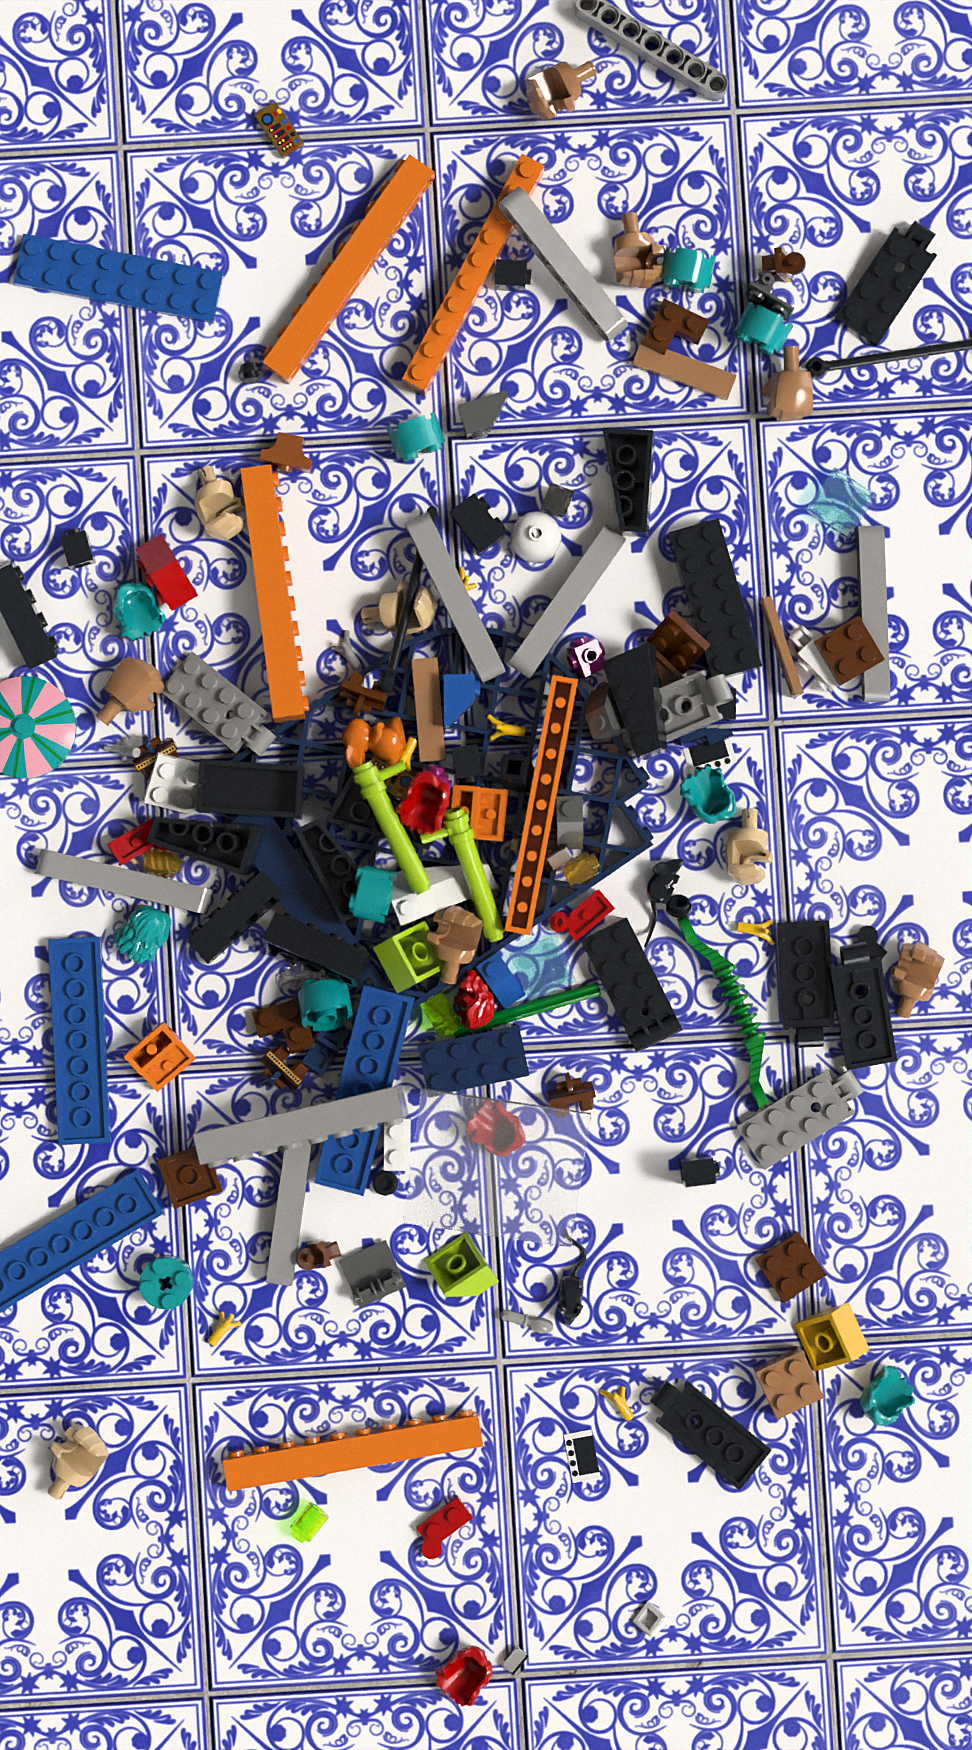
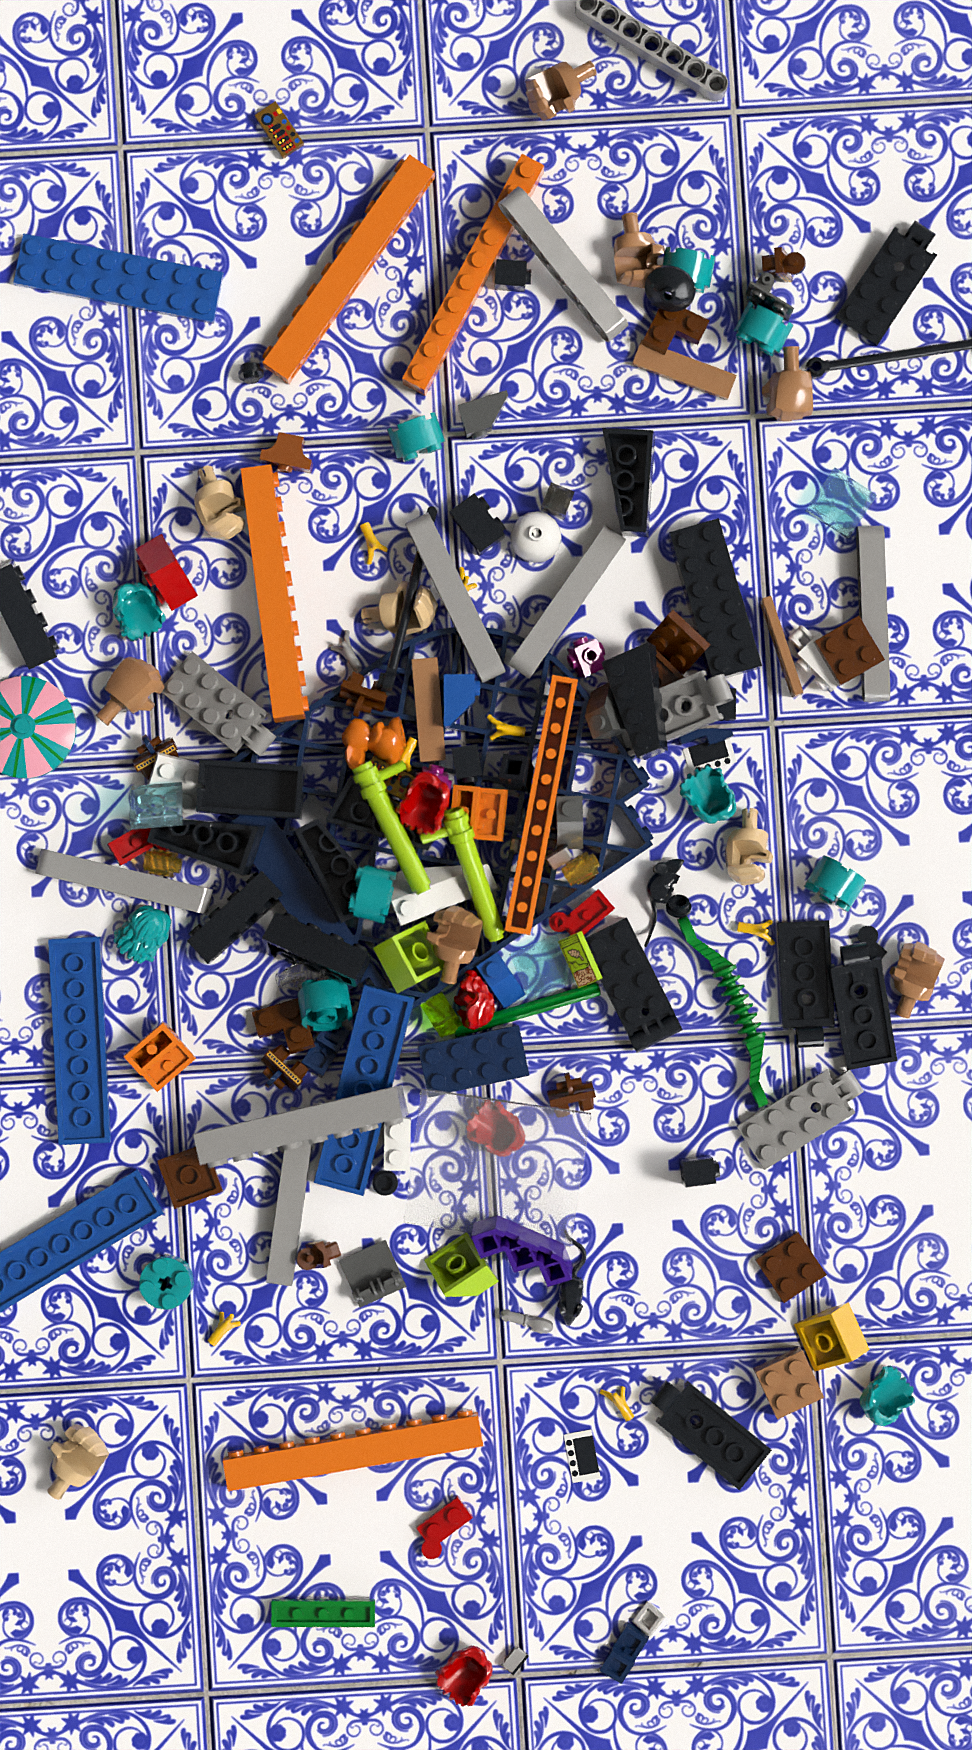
(78, 549): black brick -> none
(124, 749): light grey bar -> none
(156, 805): none -> clear light blue plate
(308, 1523): clear neon green brick -> none
(323, 1613): none -> green plate
(371, 541): none -> yellow bar
(523, 1248): none -> dark purple brick
(580, 959): none -> tile
(624, 1653): none -> dark blue slope
(670, 280): none -> black dish
(835, 883): none -> teal brick

